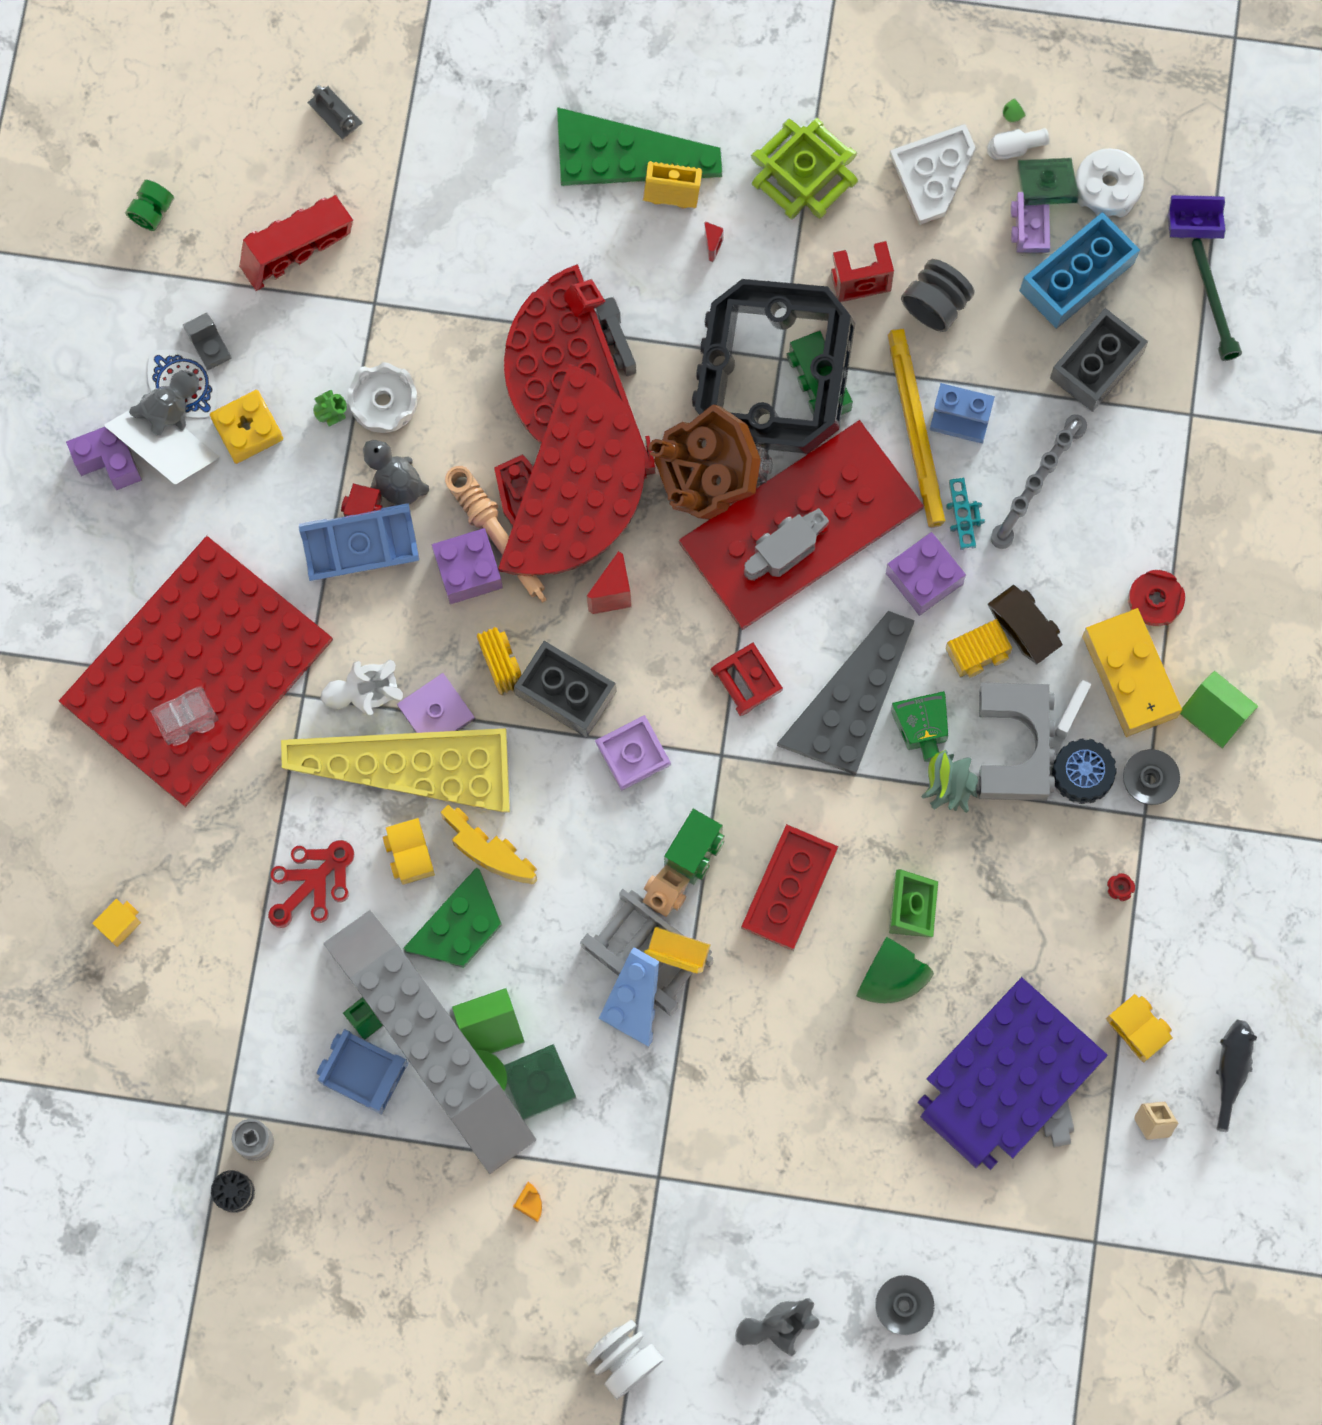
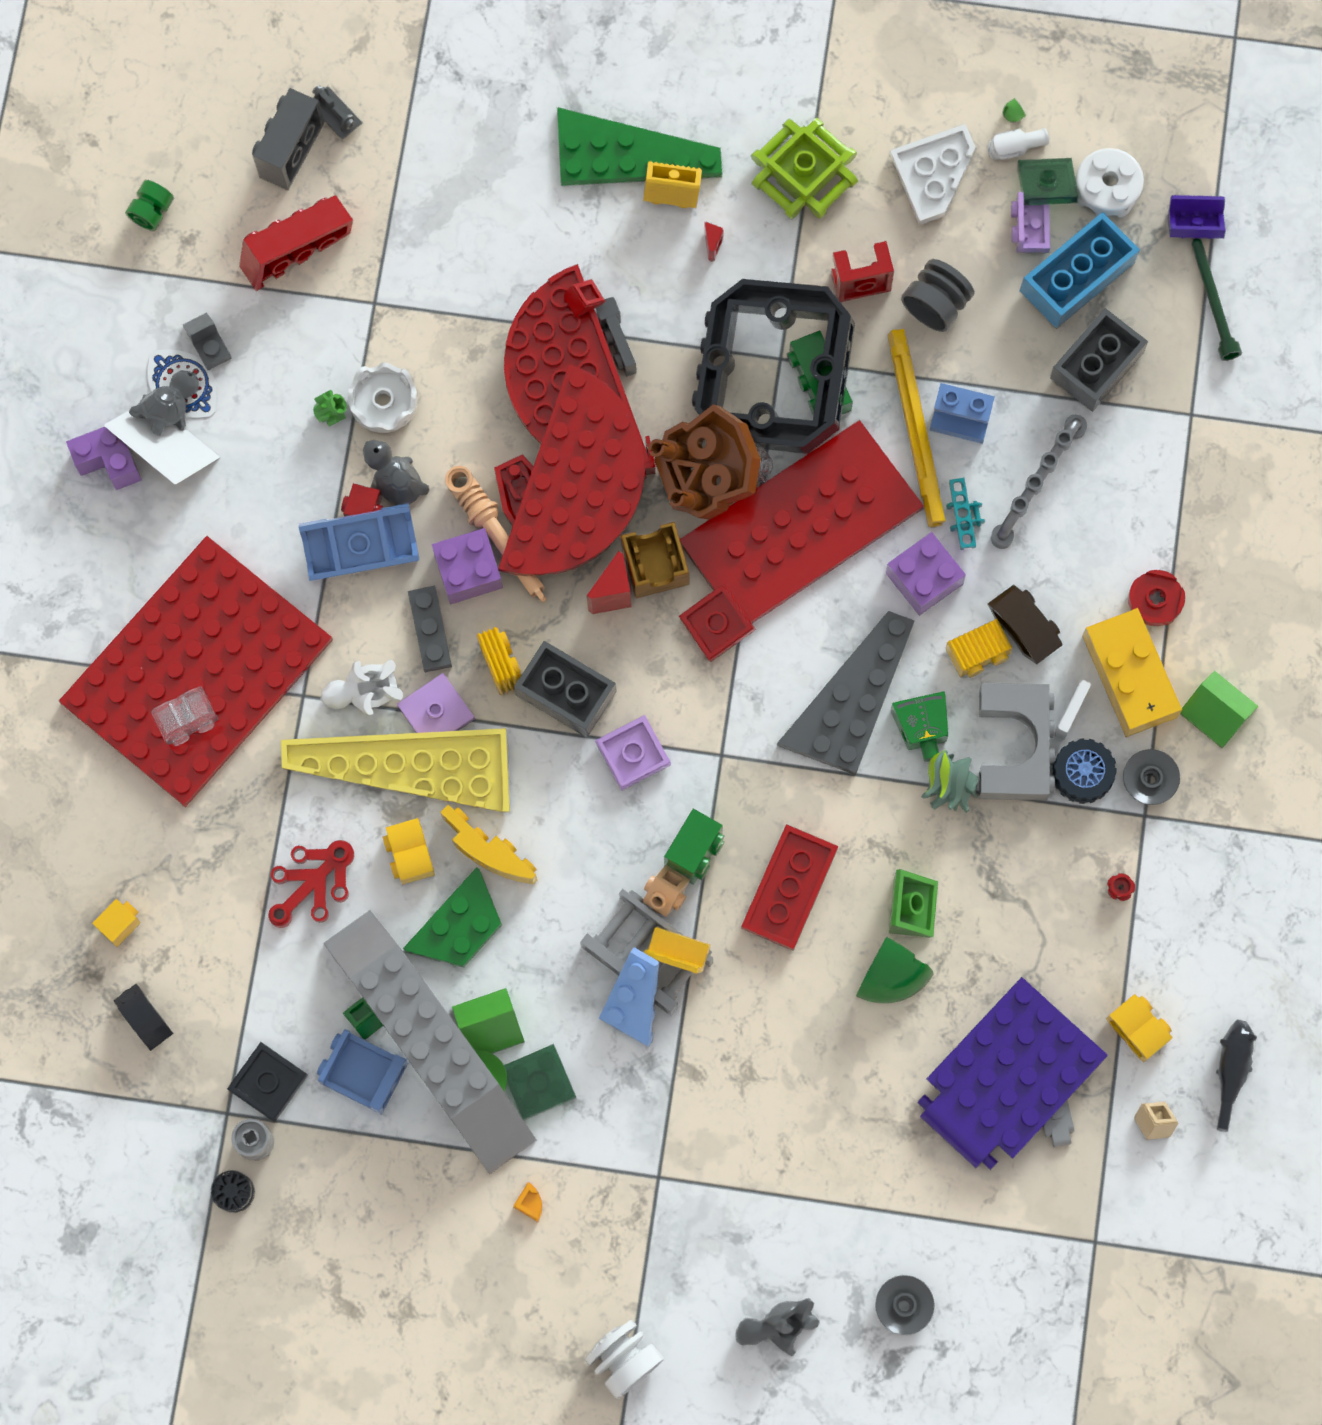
(143, 1017): none -> black brick
(241, 442): yellow brick -> none
(267, 1082): none -> black tile
(288, 138): none -> dark grey brick
(429, 629): none -> dark grey plate
(655, 561): none -> pearl gold piece
(717, 622): none -> red plate
(755, 675): red plate -> none
(785, 546): light grey hinge -> none

